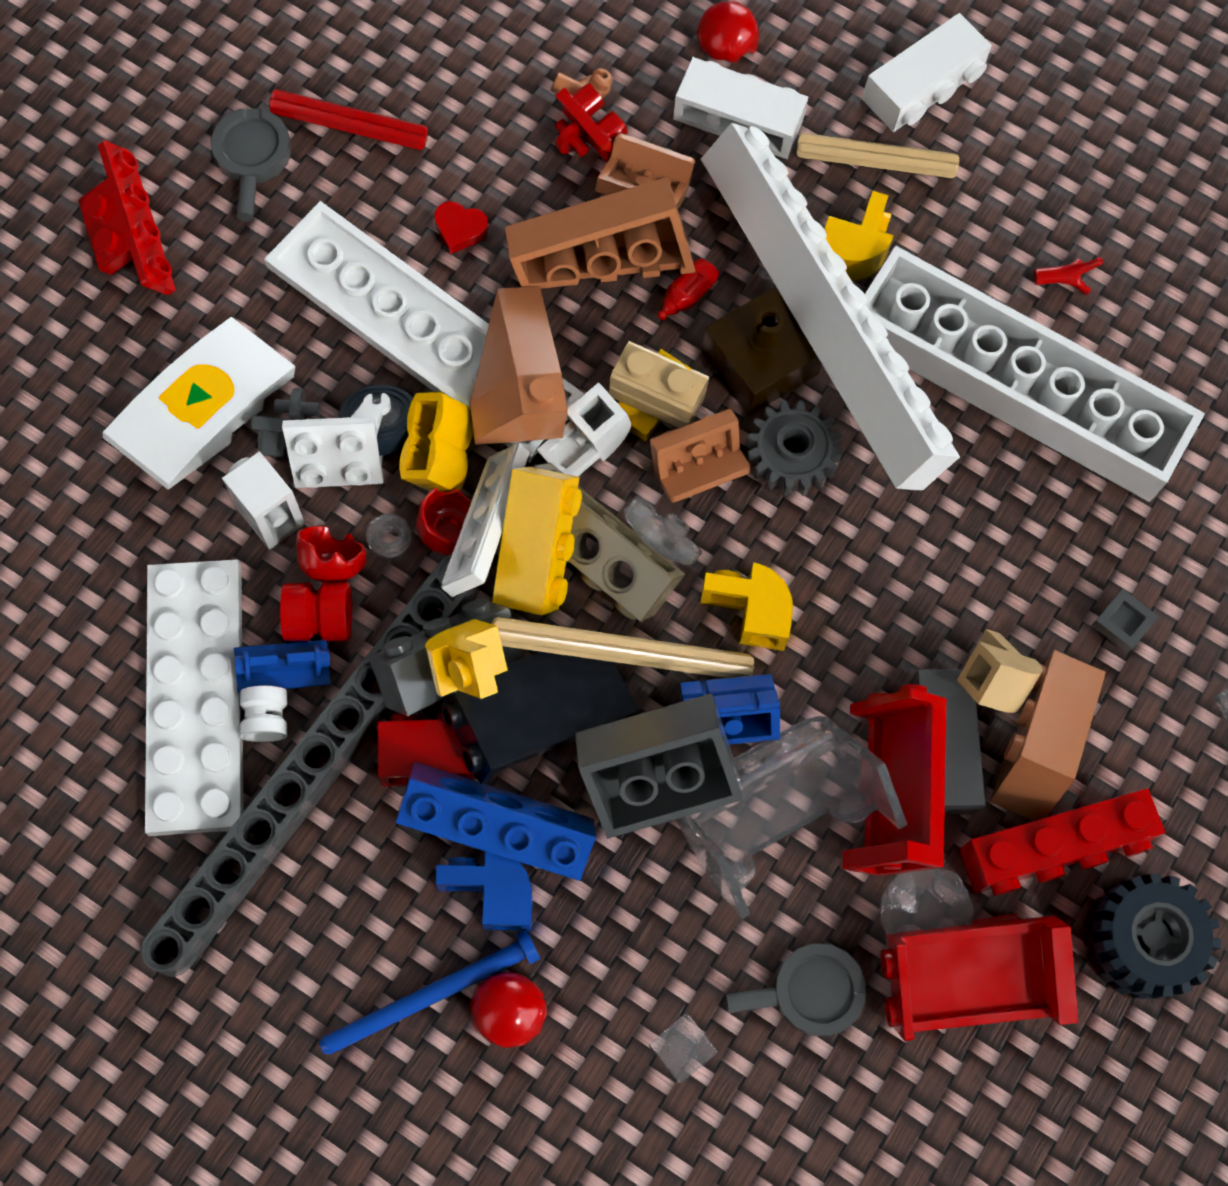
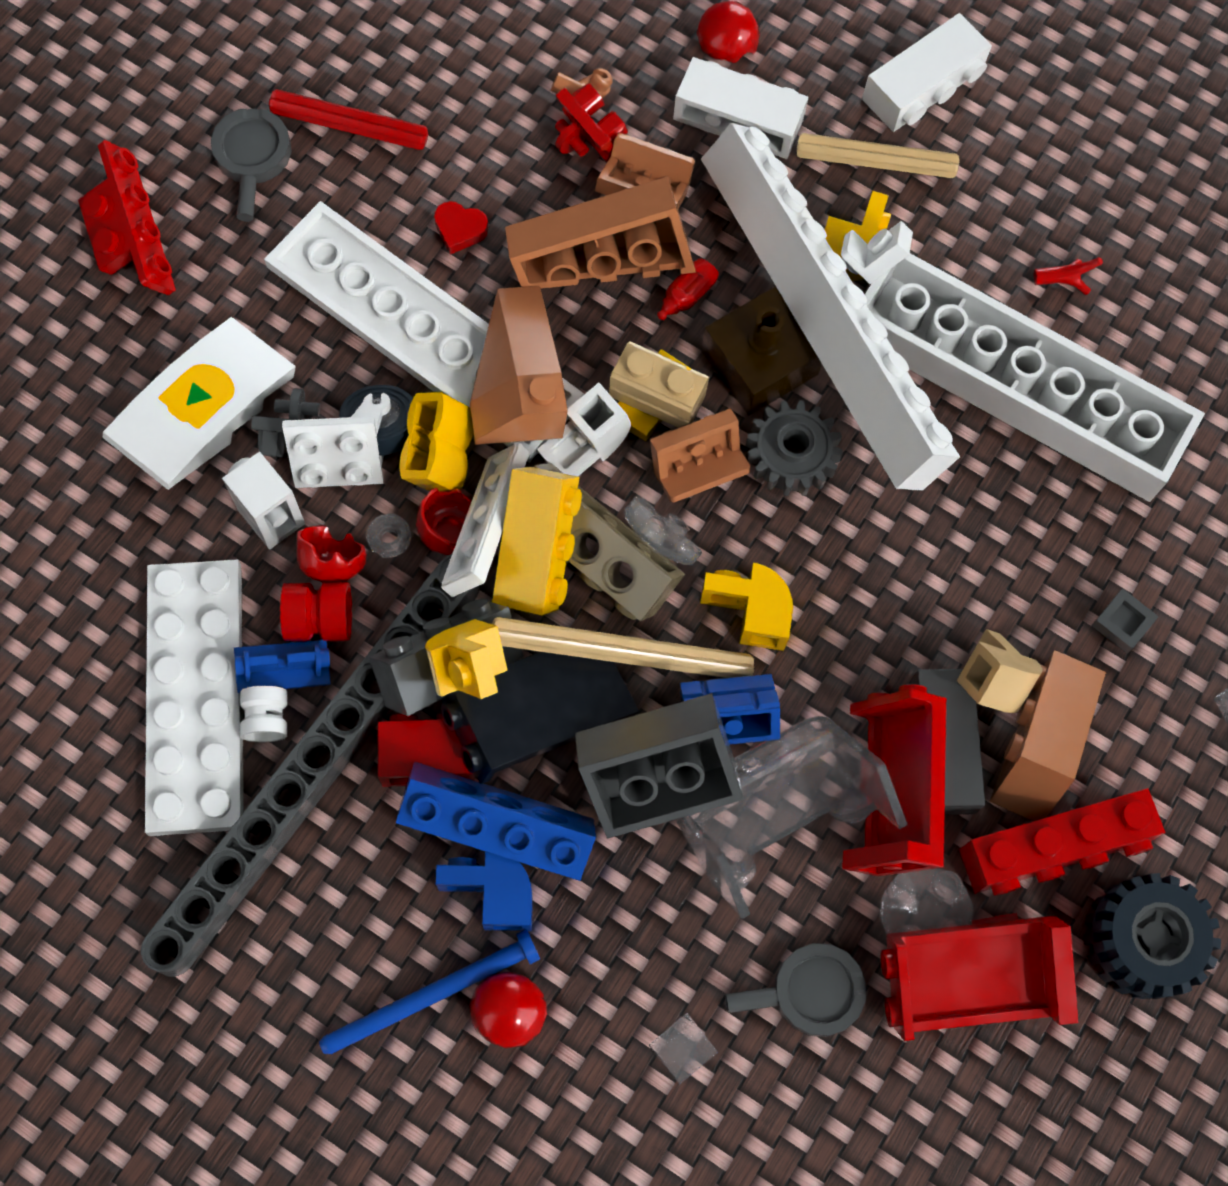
(880, 254): none -> white bracket

